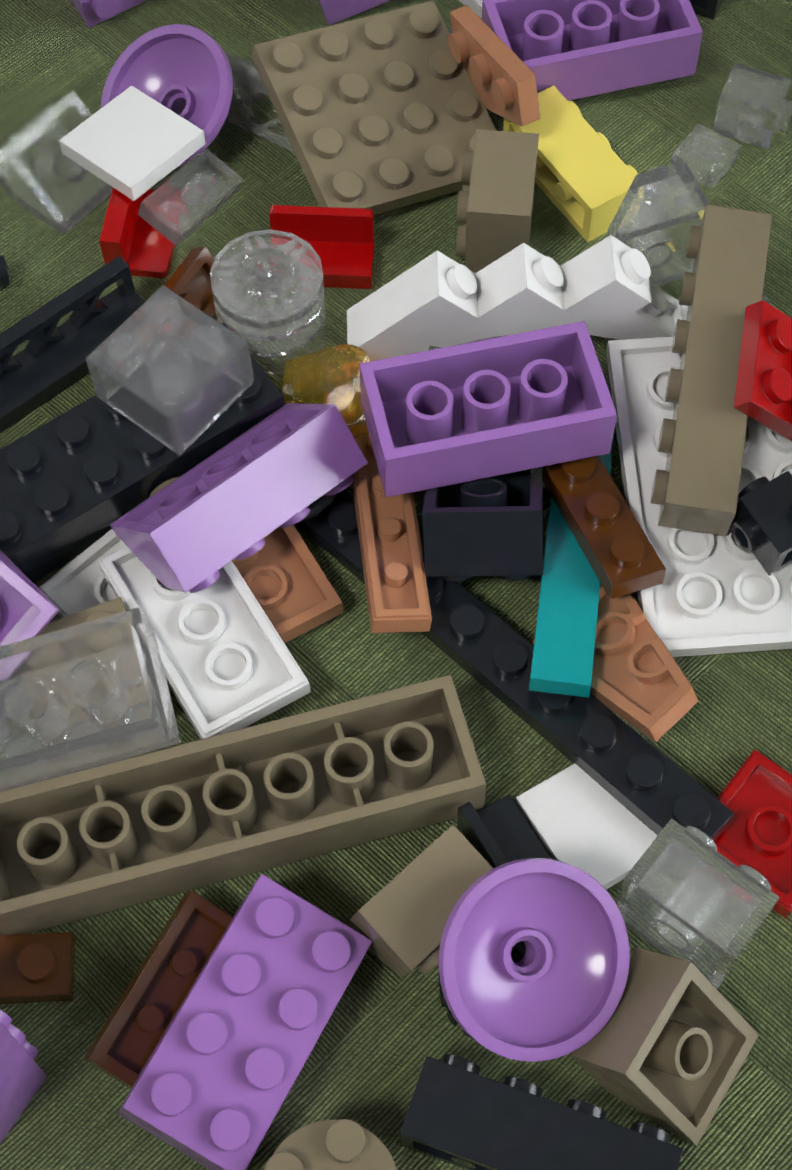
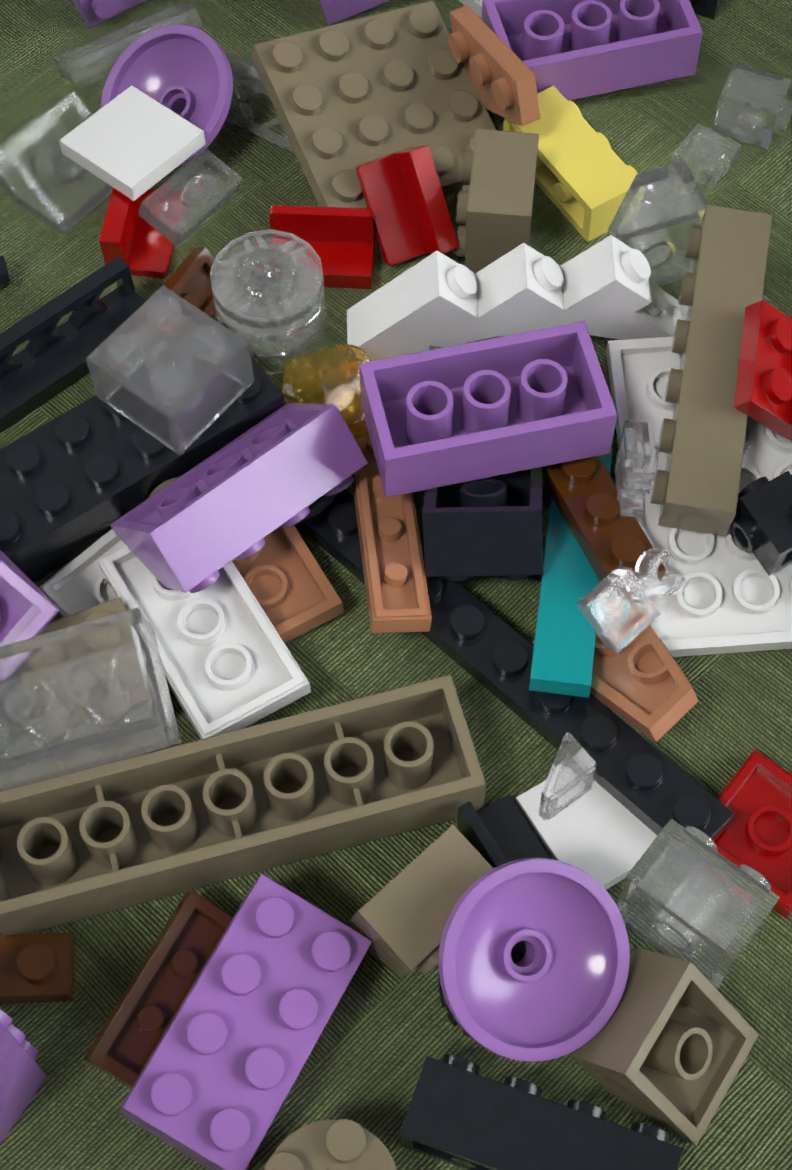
(90, 60): none -> clear plate
(407, 204): none -> red panel
(568, 778): none -> clear slope
(624, 600): none -> clear plate
(635, 468): none -> clear plate

